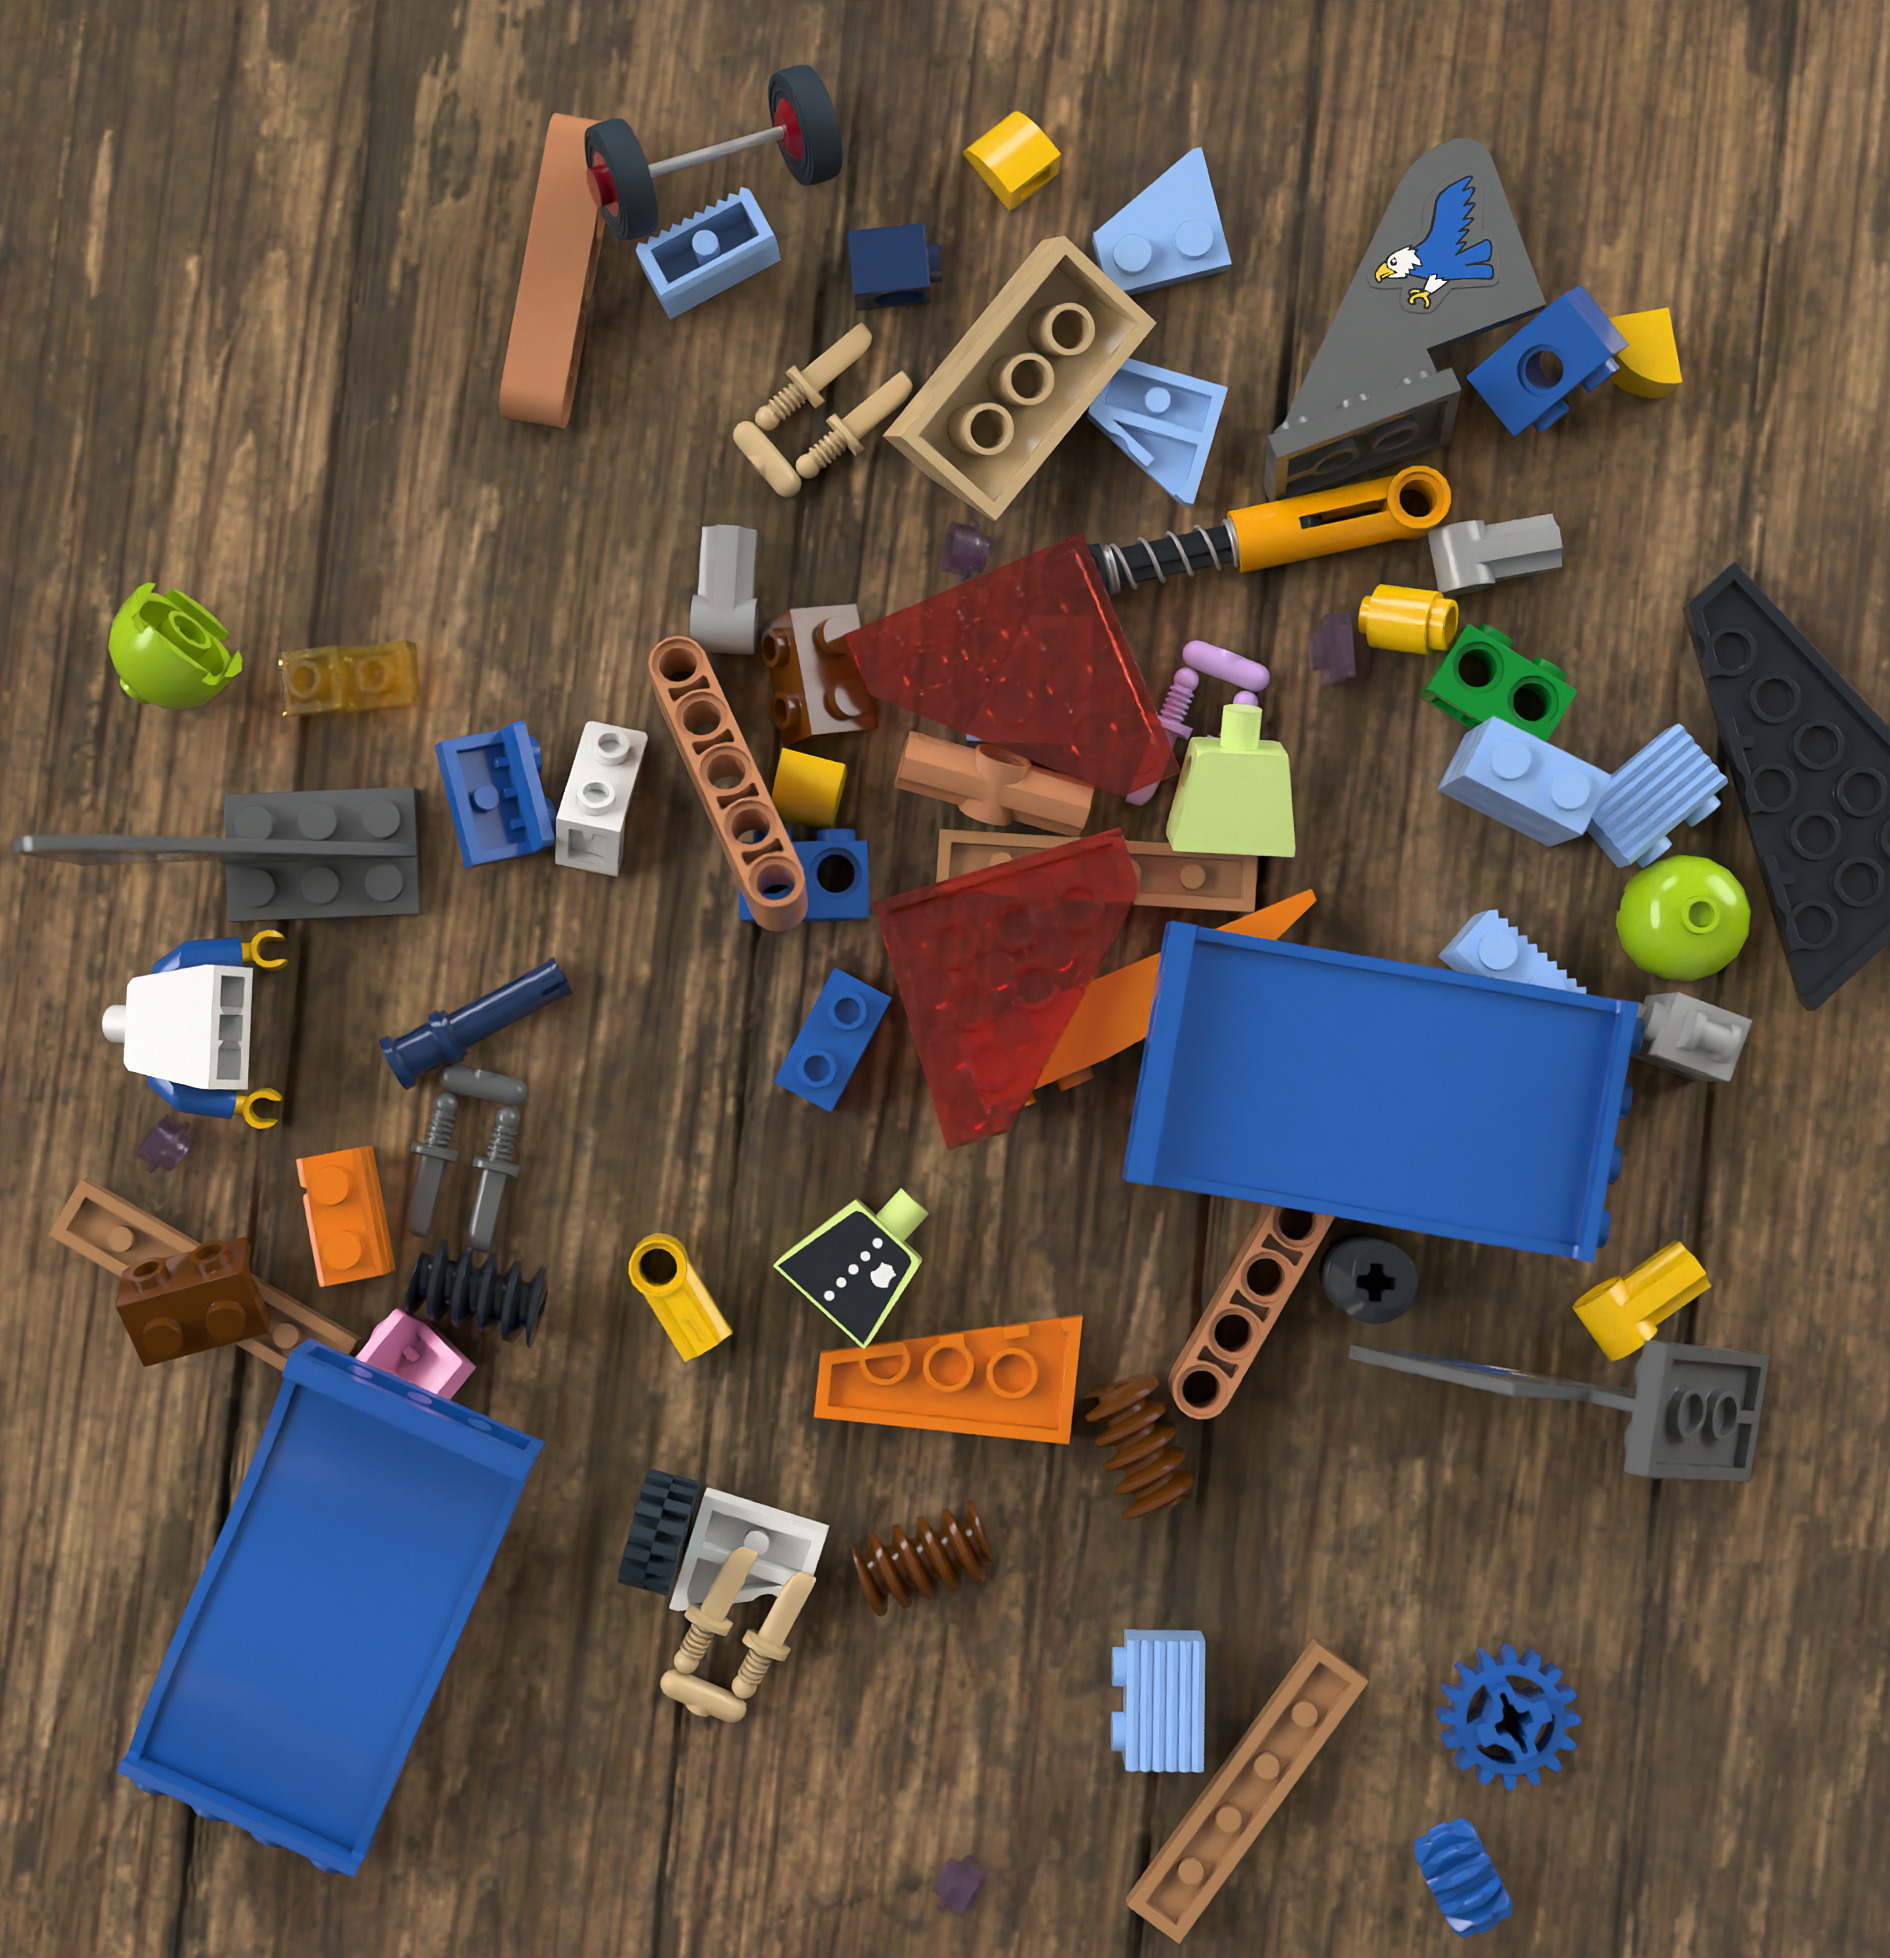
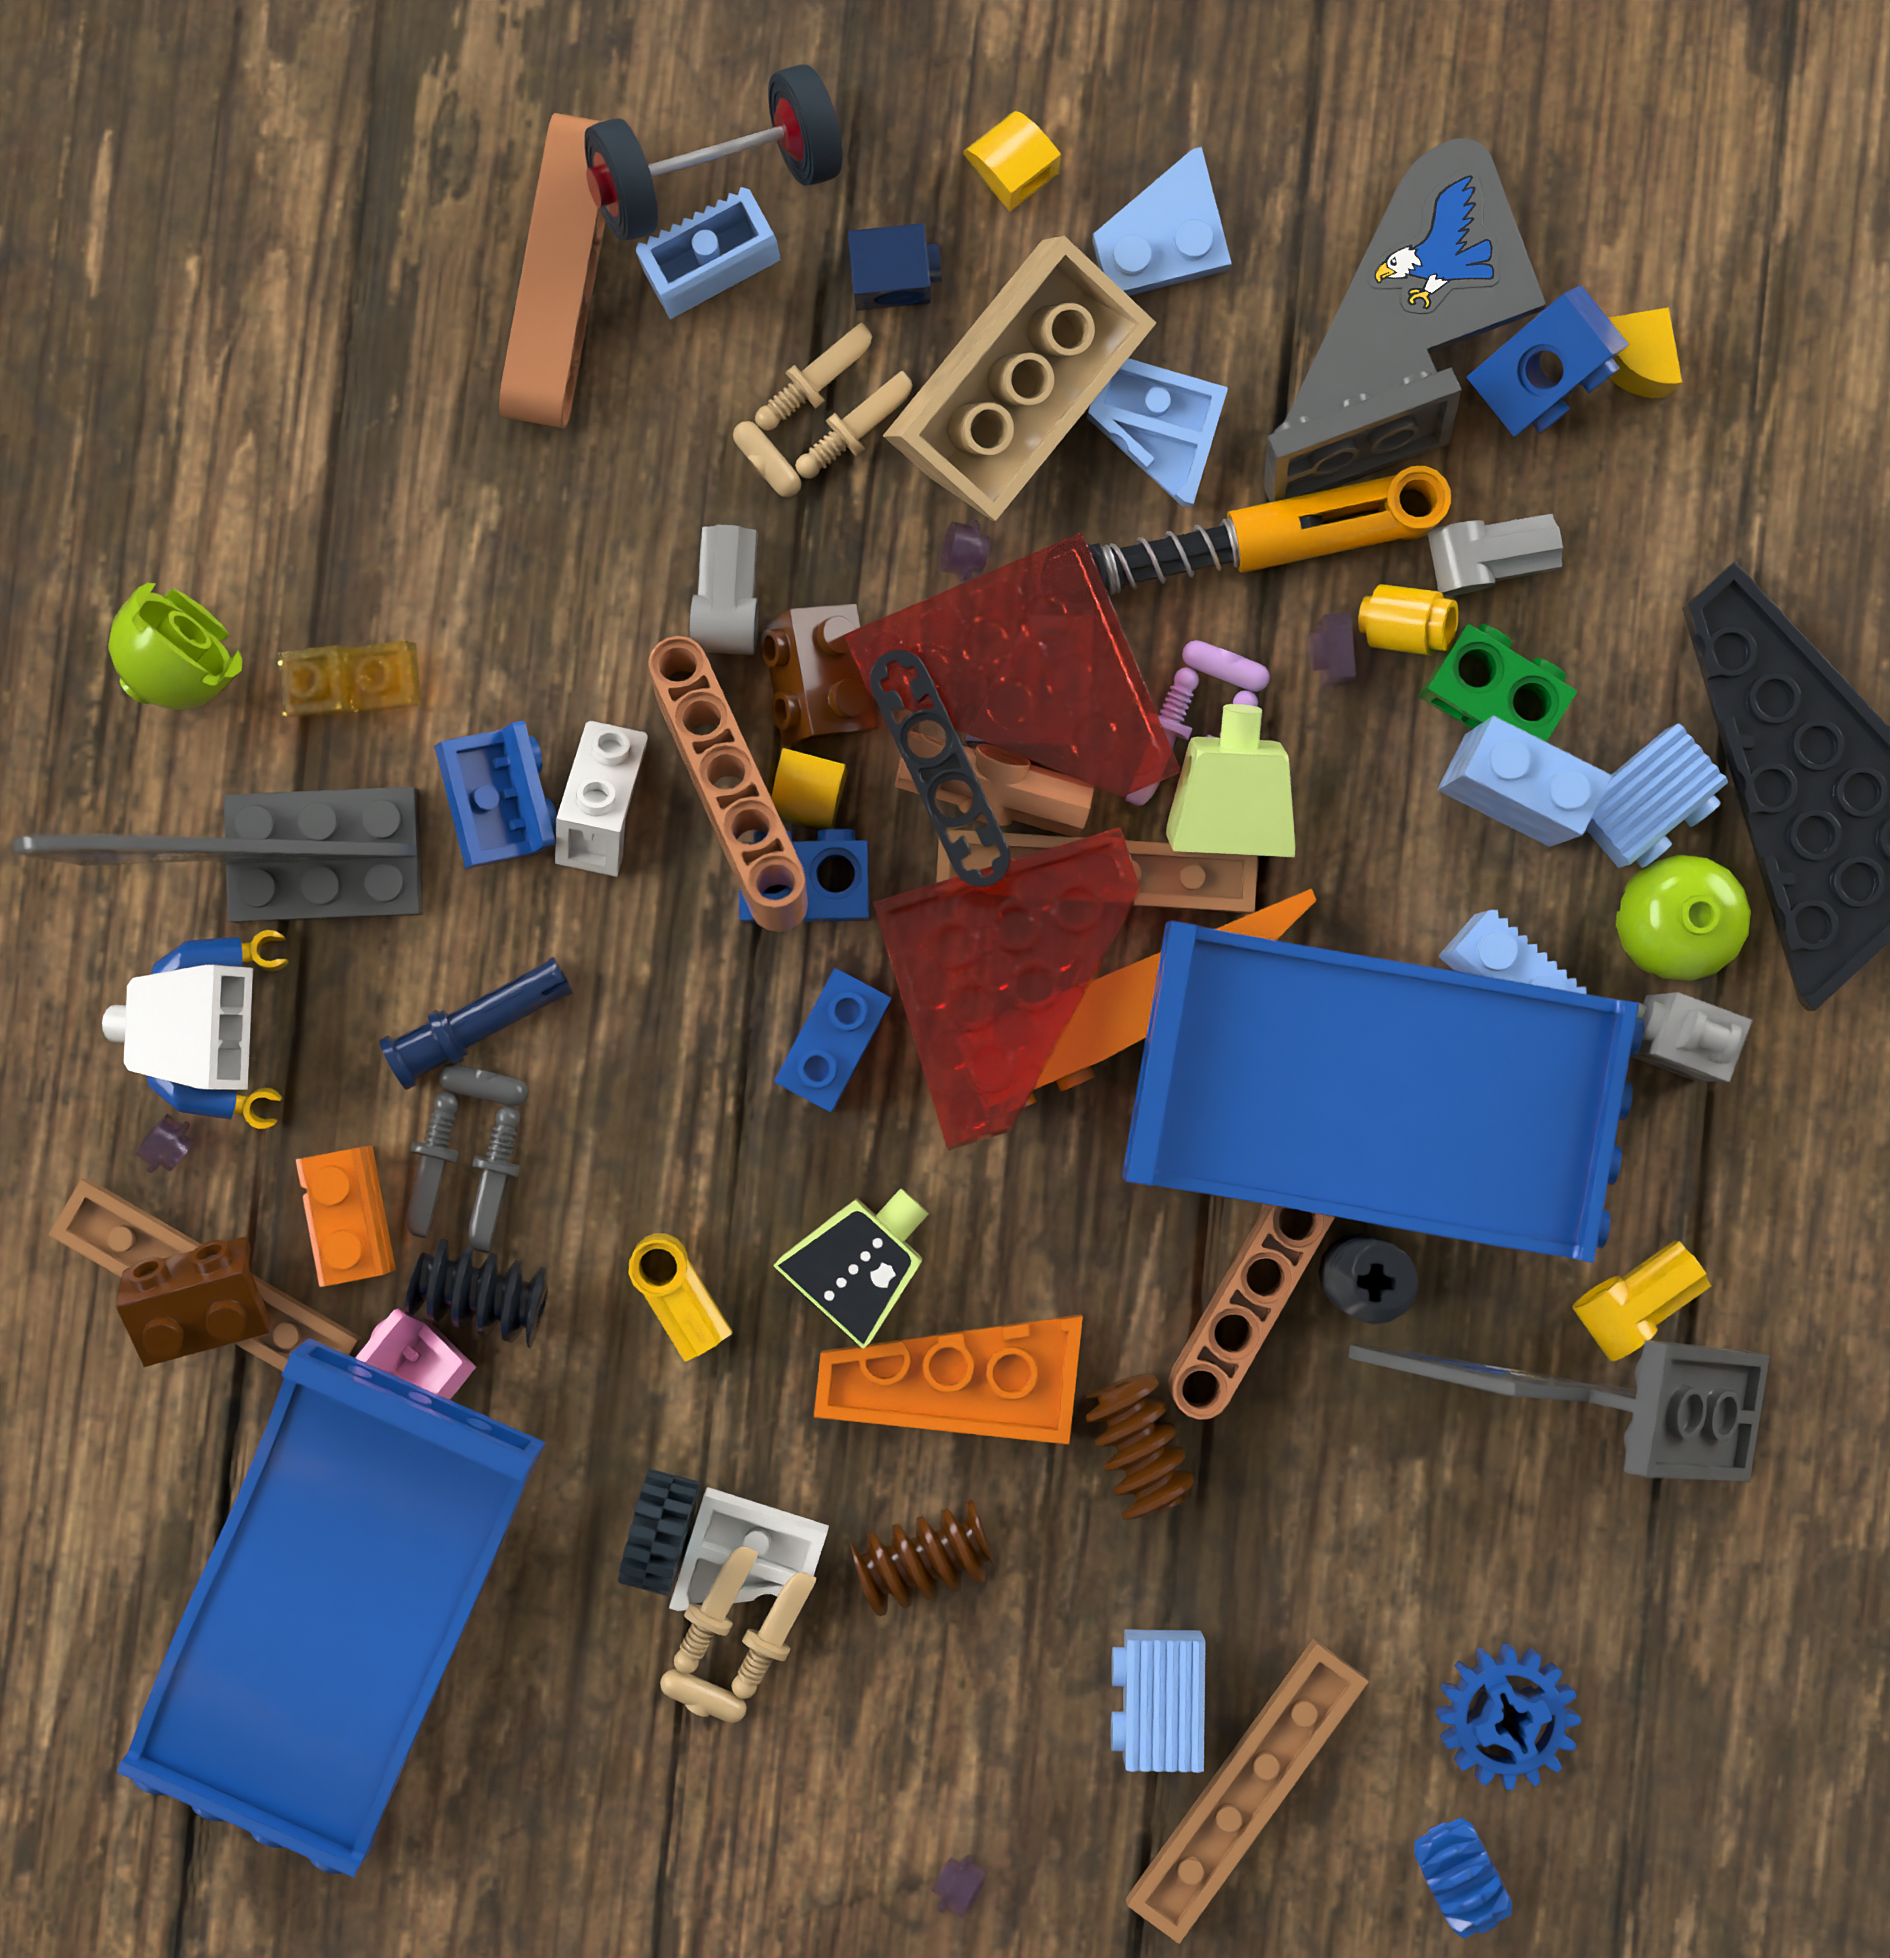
(932, 772): none -> black beam

